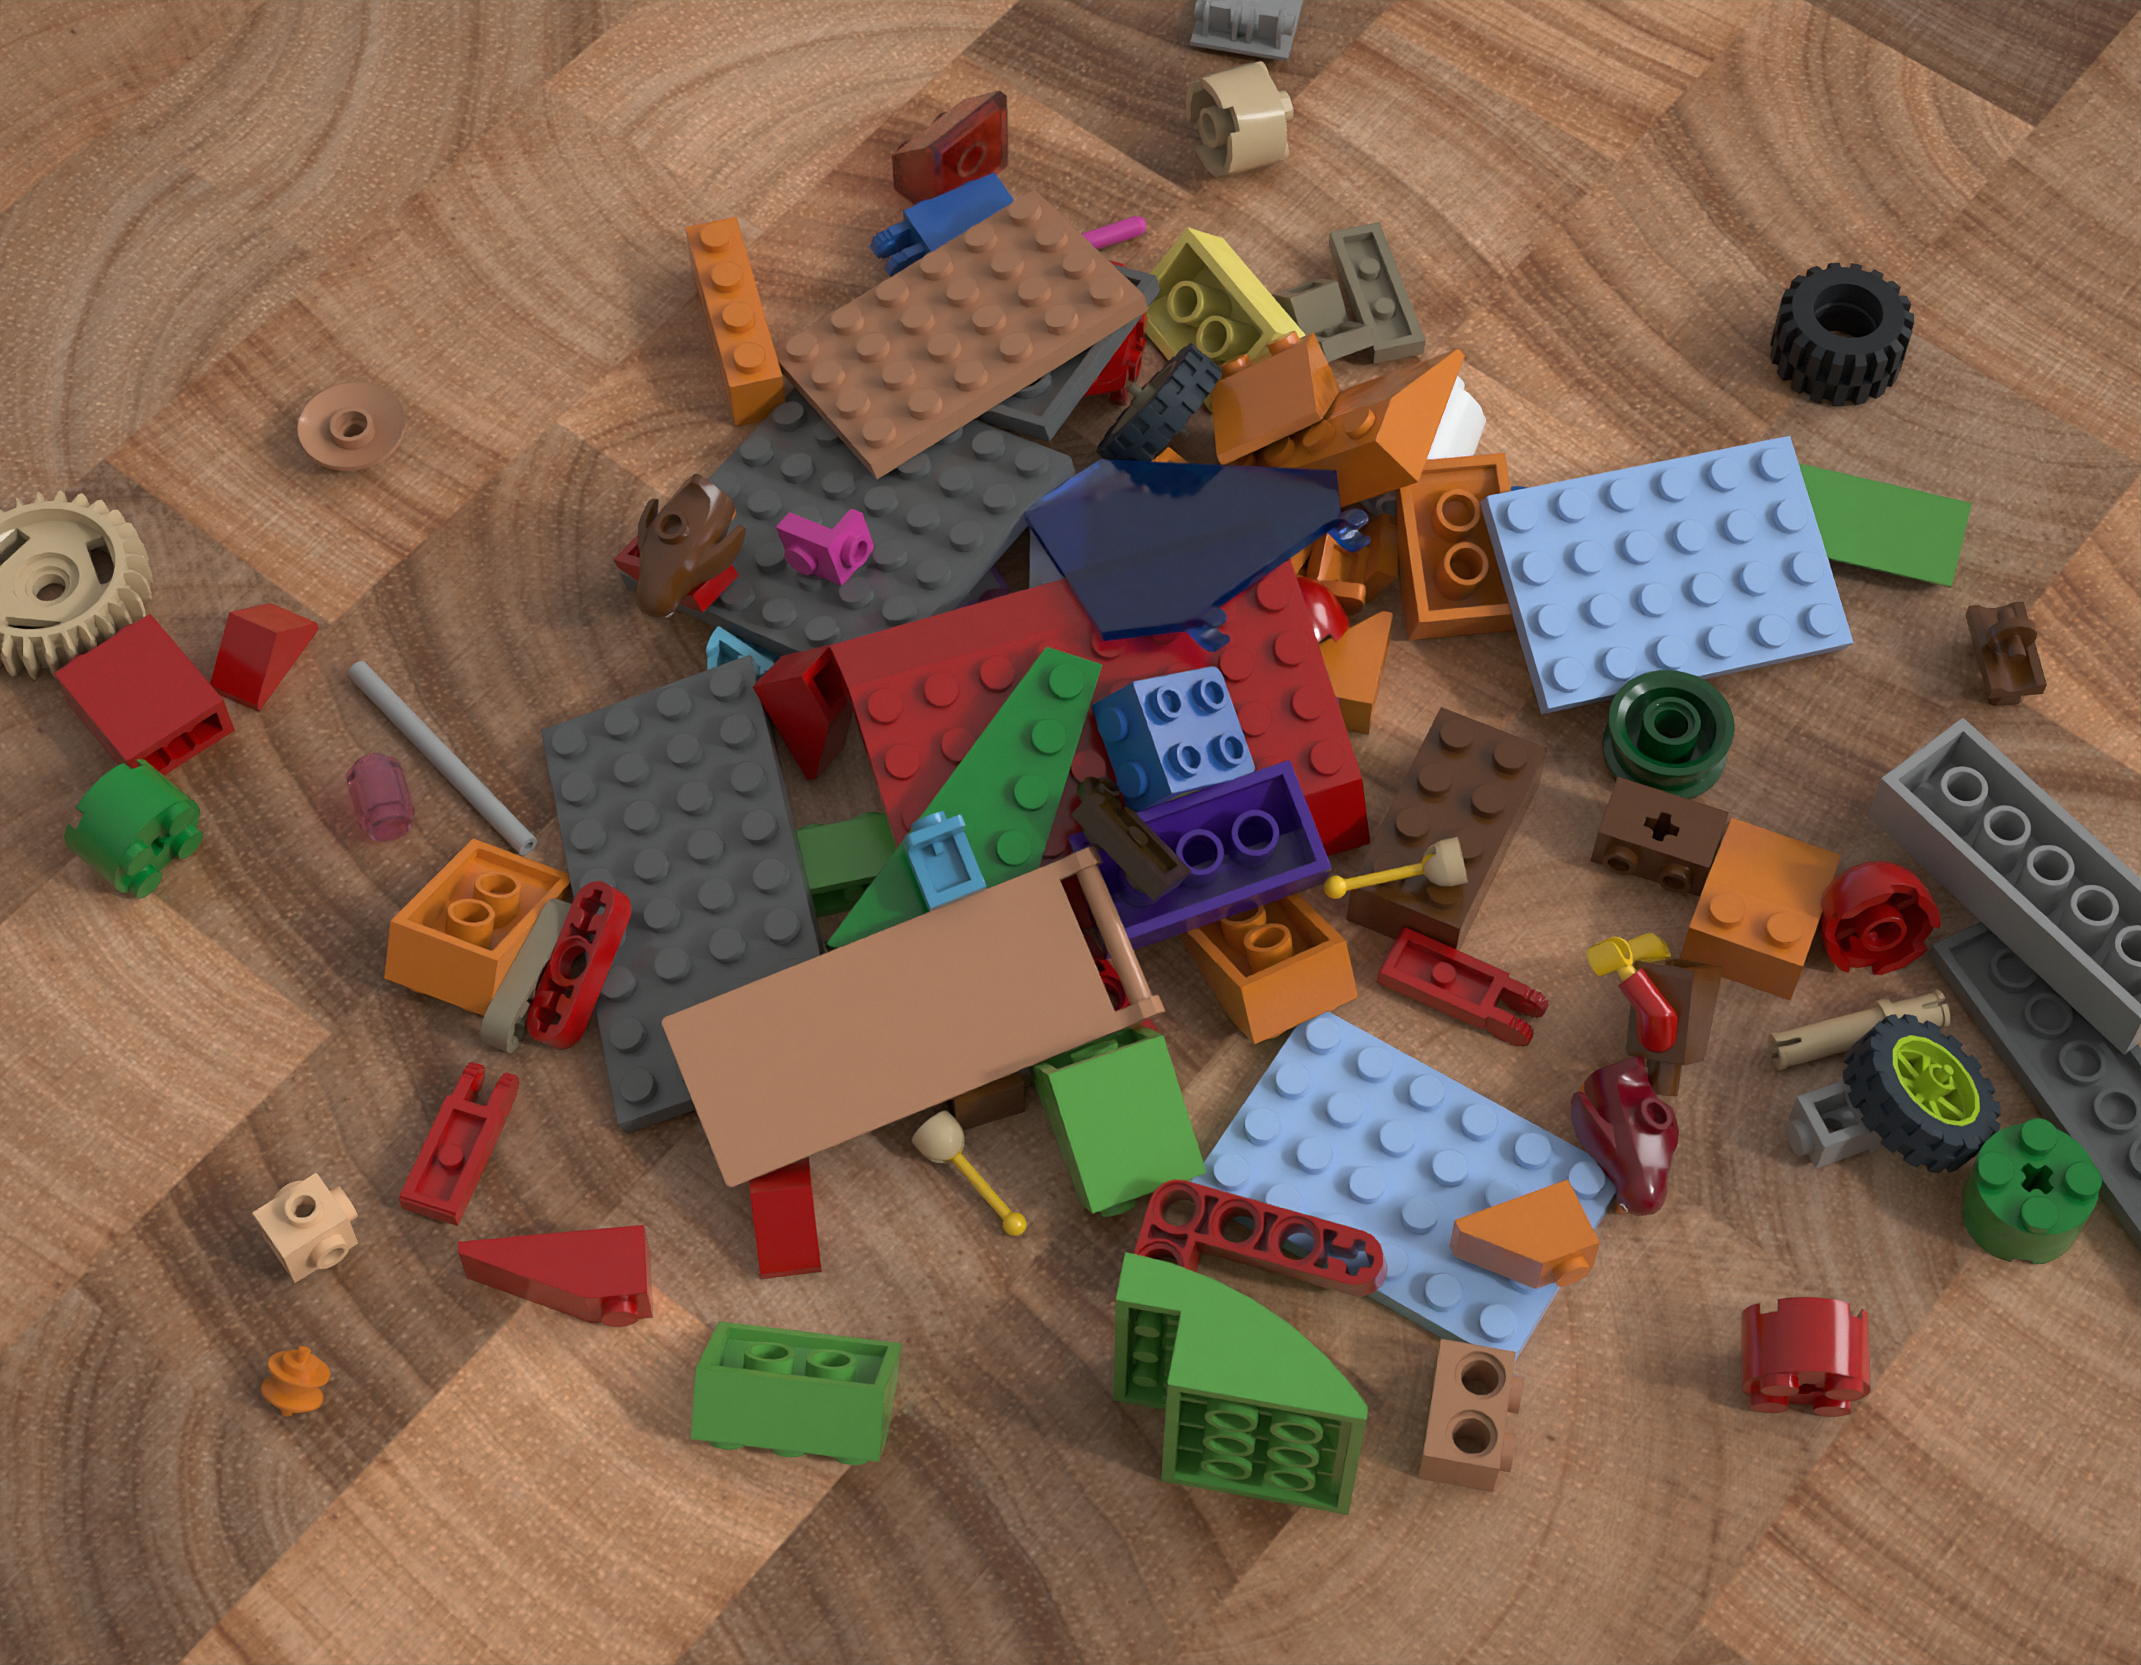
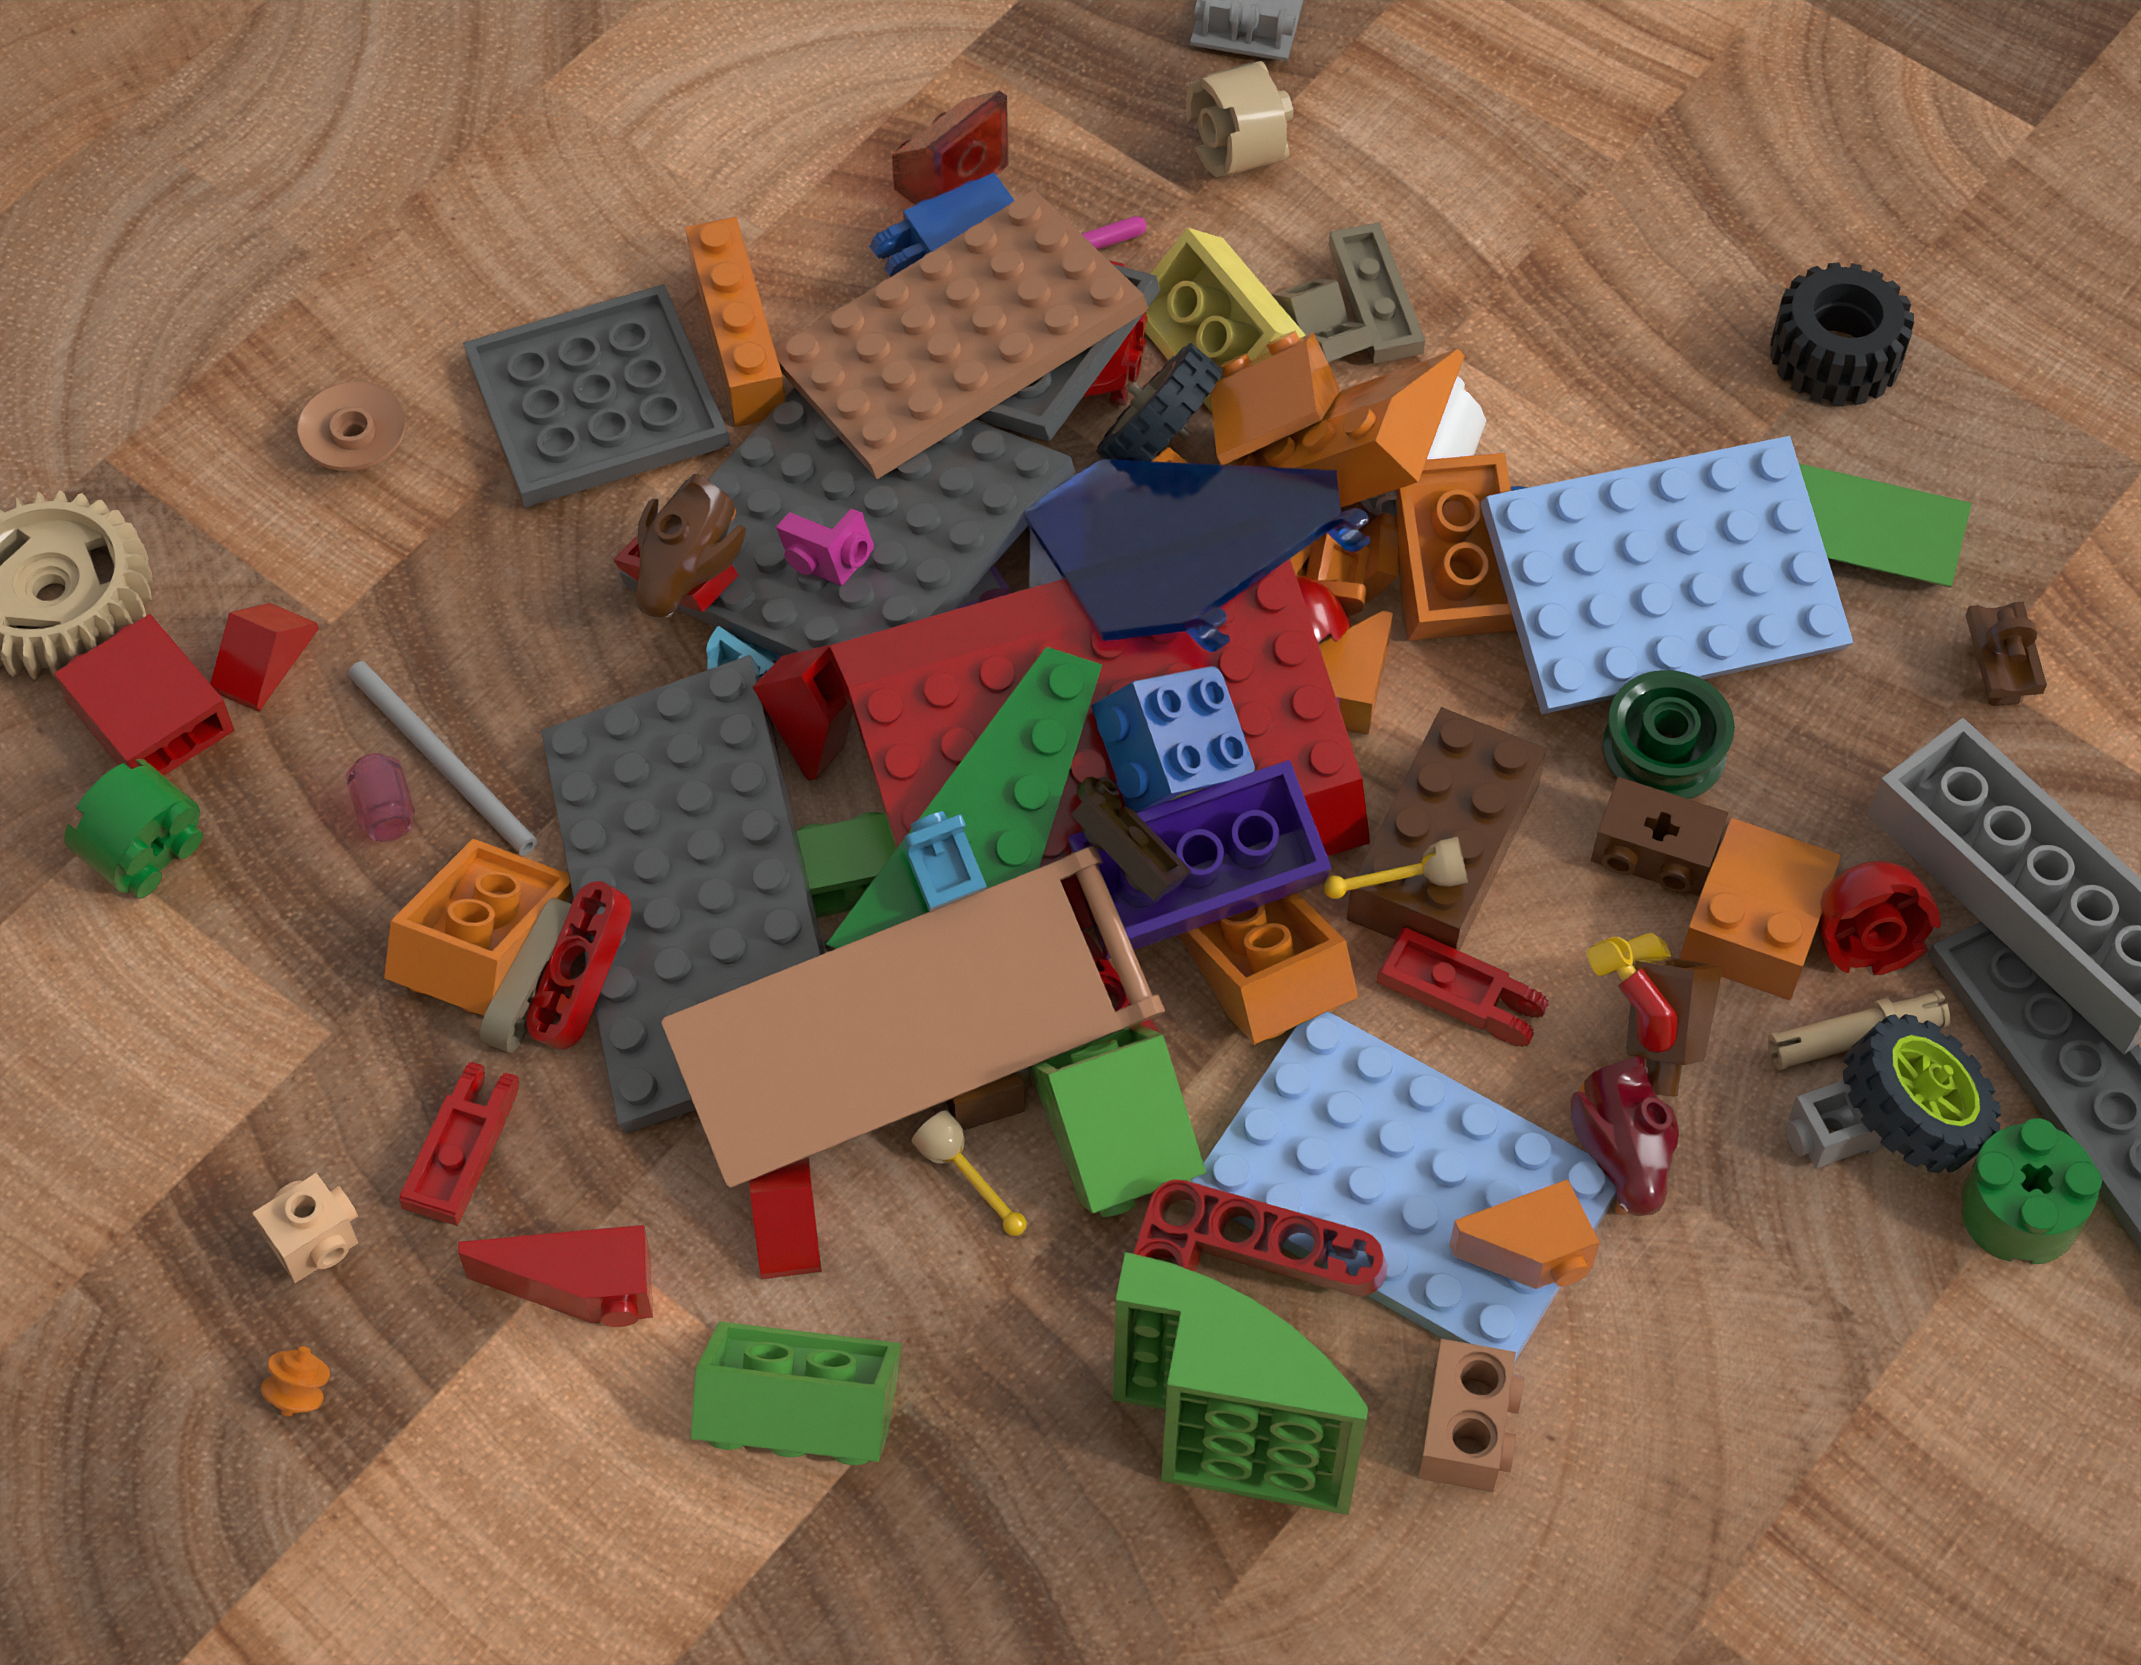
(595, 395): none -> dark grey plate
(1805, 1356): red brick -> none

